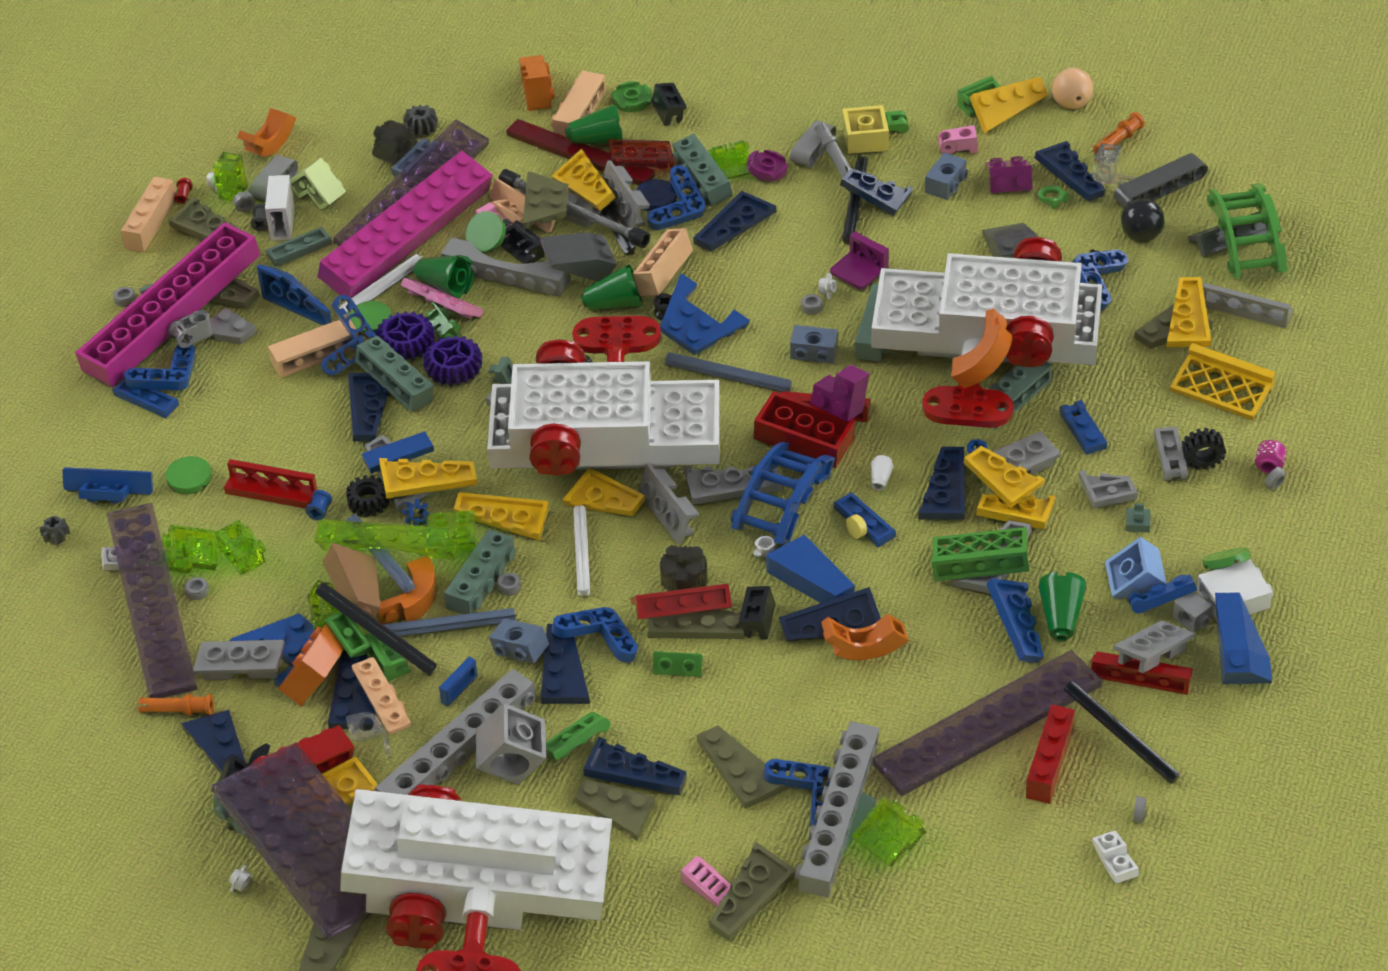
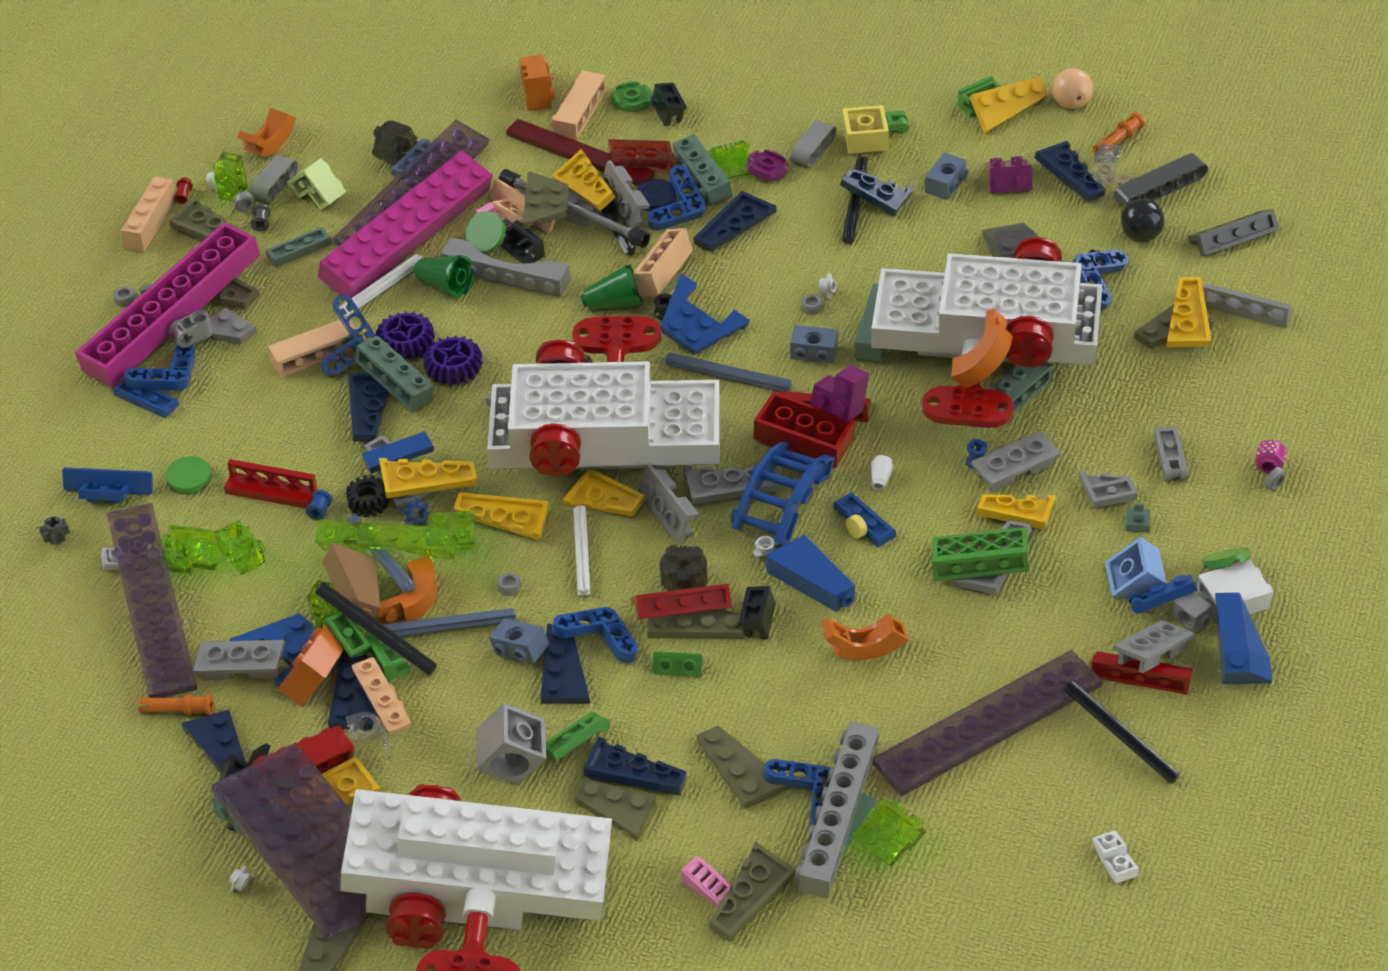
(196, 588): light grey tile -> none
(279, 207): white brick -> none
(290, 294): blue wedge -> none
(373, 313): bright green tile -> none
(421, 119): dark grey gear -> none
(440, 320): bright green hinge -> none
(448, 302): bright pink wing -> none
(458, 681): blue tile -> none
(458, 739): light grey brick -> none
(480, 572): sand green brick -> none
(502, 371): sand green tile -> none
(580, 254): dark grey slope -> none
(596, 127): green cone -> none
(830, 144): light grey pin -> none
(851, 610): dark blue wing -> none
(862, 263): magenta bracket -> none
(946, 487): dark blue wing -> none
(958, 140): bright pink leg -> none
(1003, 478): yellow wing -> none
(1015, 613): blue wing -> none
(1050, 754): red brick -> none
(1062, 602): green cone -> none
(1063, 196): bright green piece -> none
(1083, 427): blue plate -> none
(1139, 810): light grey tile -> none
(1200, 440): black tyre -> none
(1230, 369): yellow fence -> none
(1263, 202): bright green fence -> none

